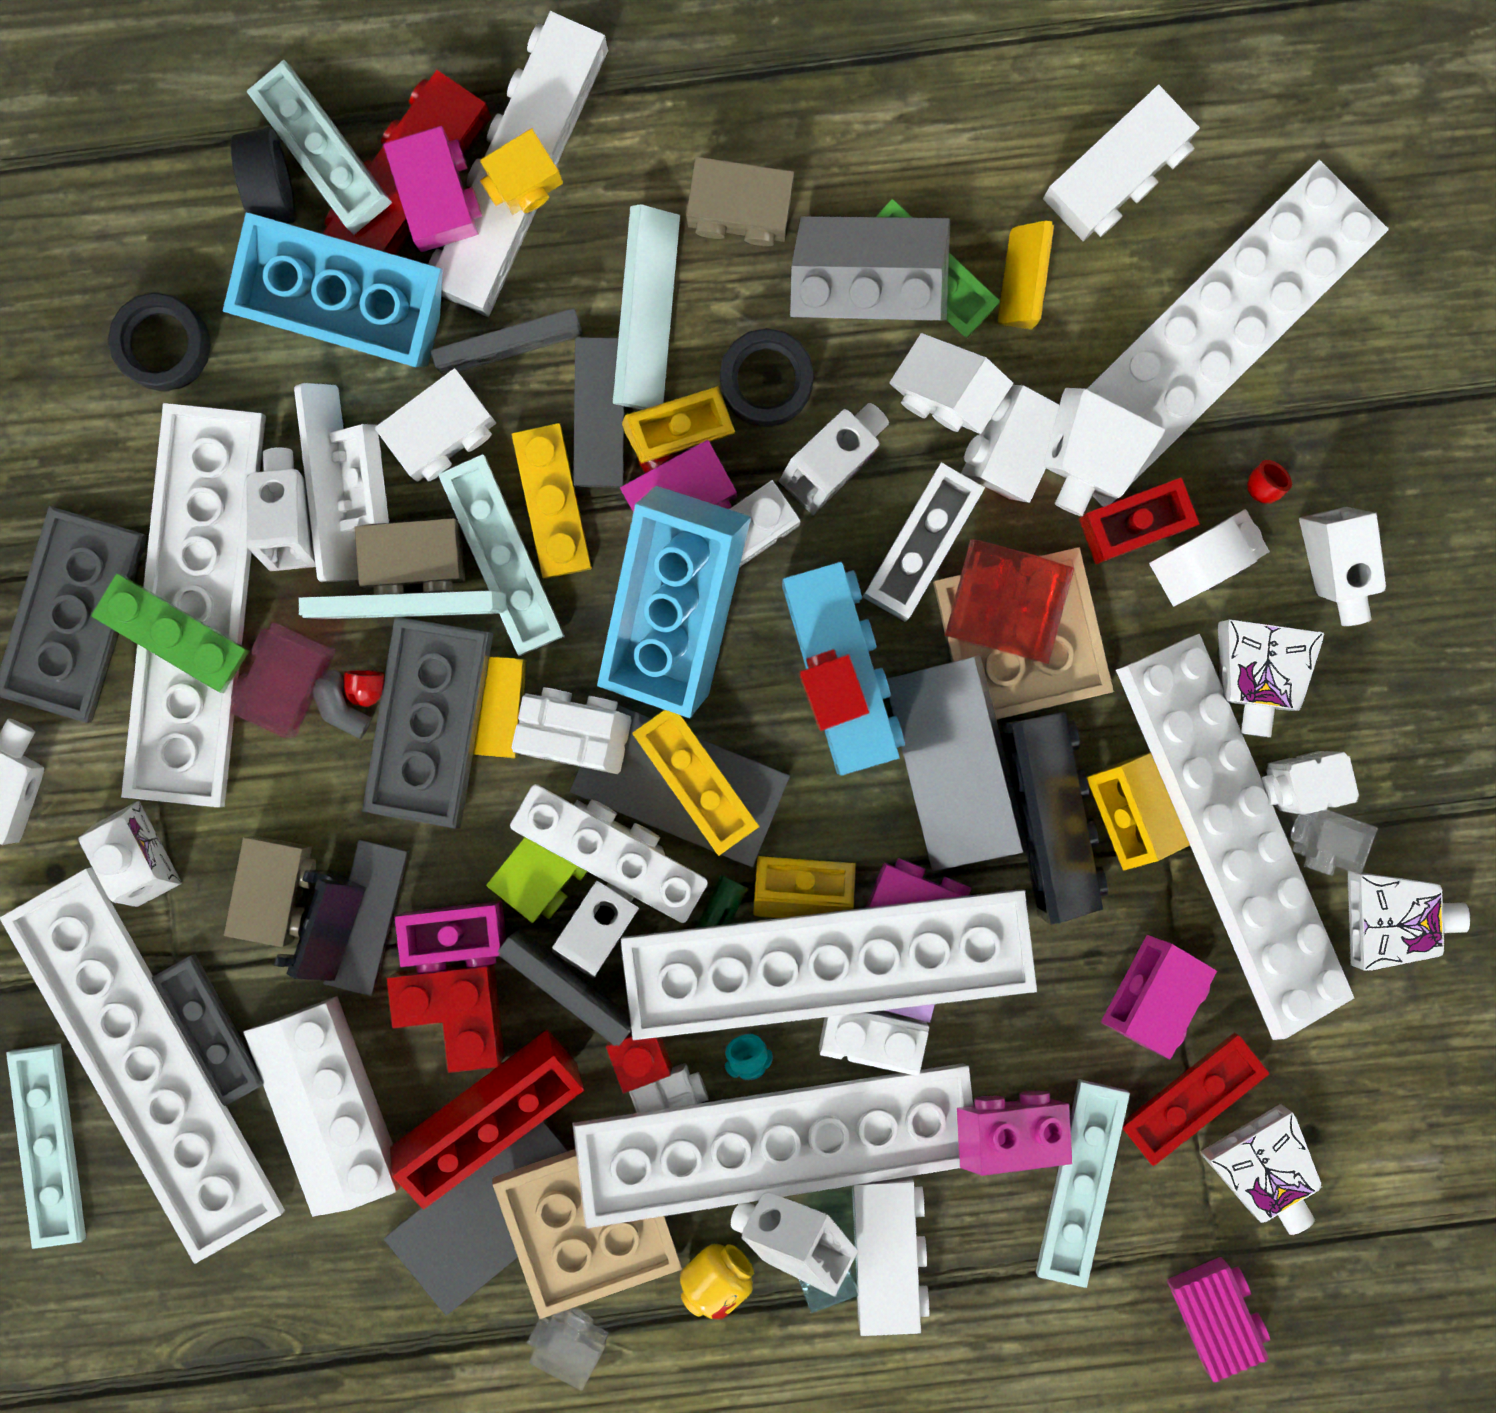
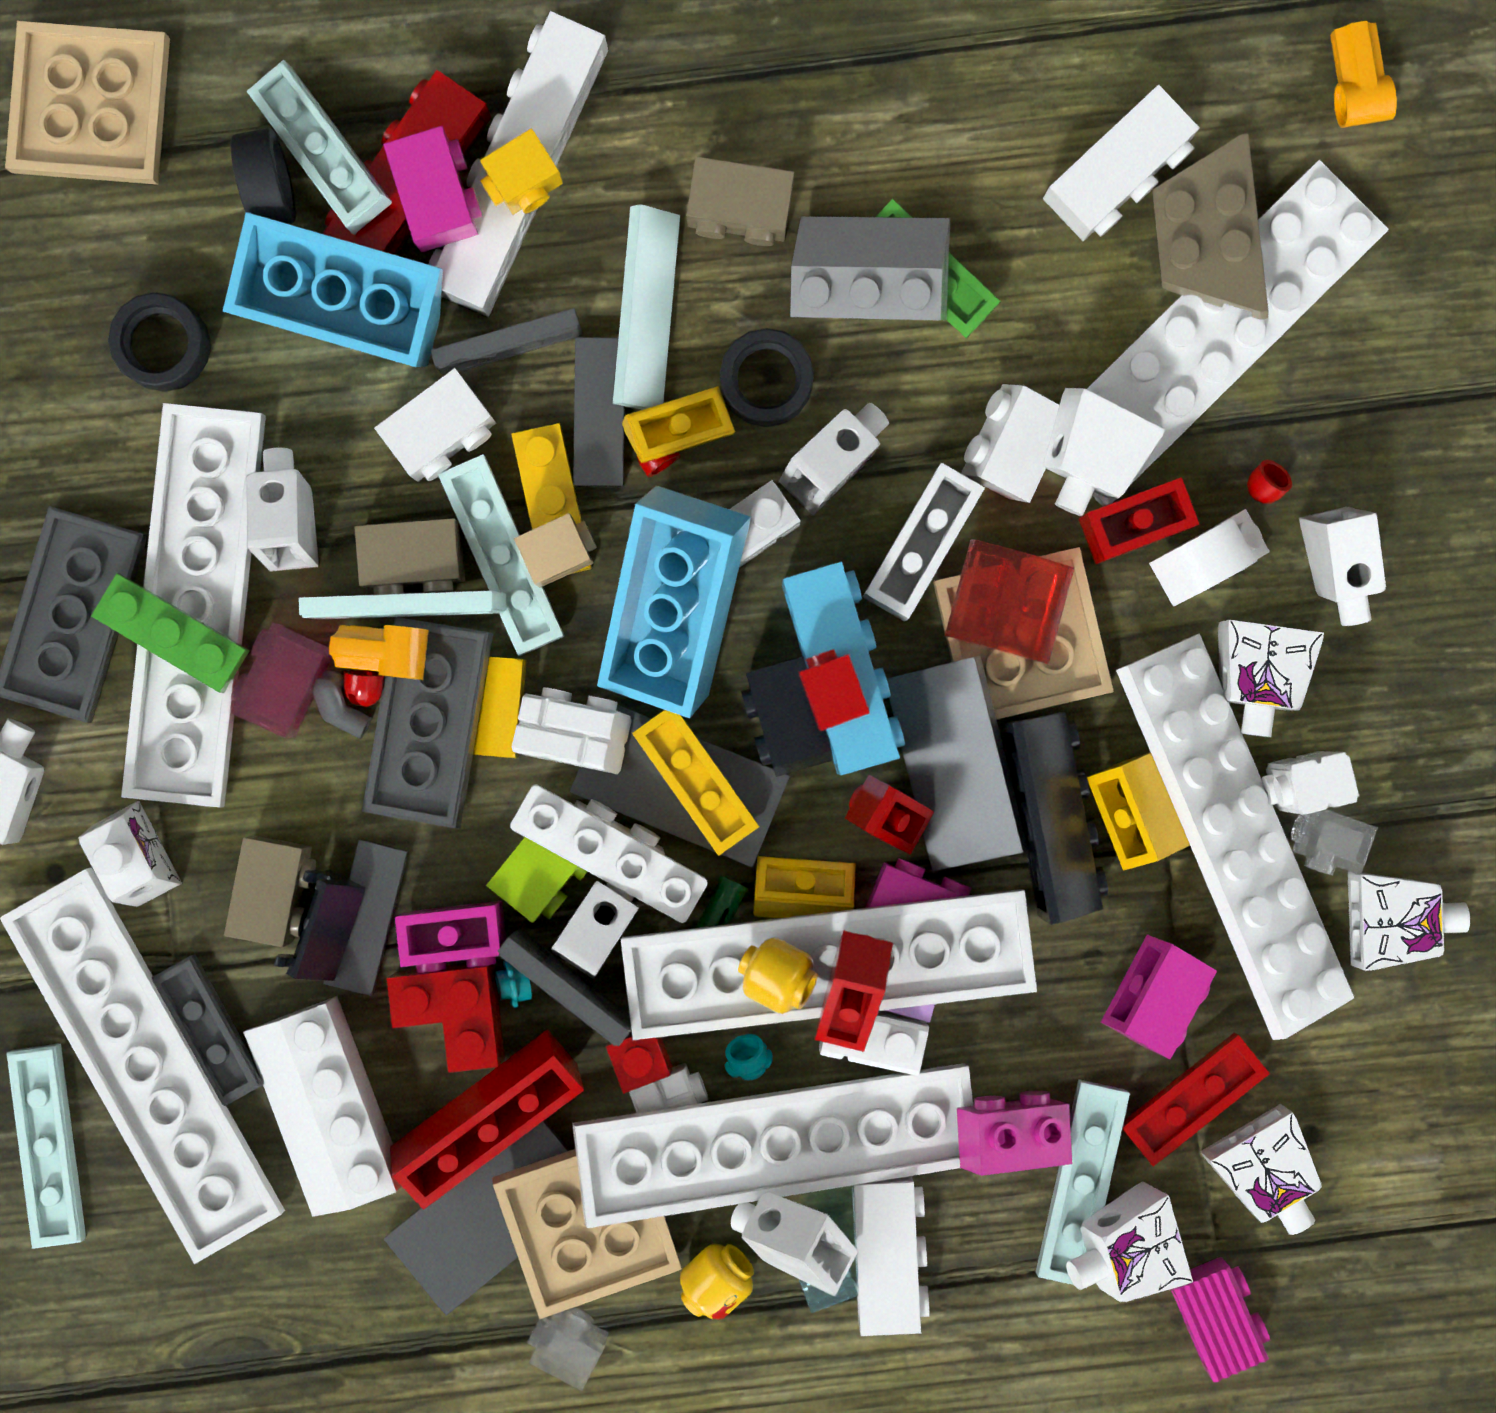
(87, 102): none -> tan plate
(340, 478): white bracket -> none
(390, 651): none -> light orange piece
(512, 984): none -> teal plate
(556, 549): none -> tan brick
(692, 473): dark pink brick -> none
(777, 975): none -> yellow head
(787, 721): none -> black brick
(854, 991): none -> red slope
(888, 814): none -> red slope
(950, 384): white brick -> none
(1025, 275): yellow slope -> none
(1132, 1247): none -> white torso
(1212, 231): none -> dark tan wing
(1362, 88): none -> light orange piece

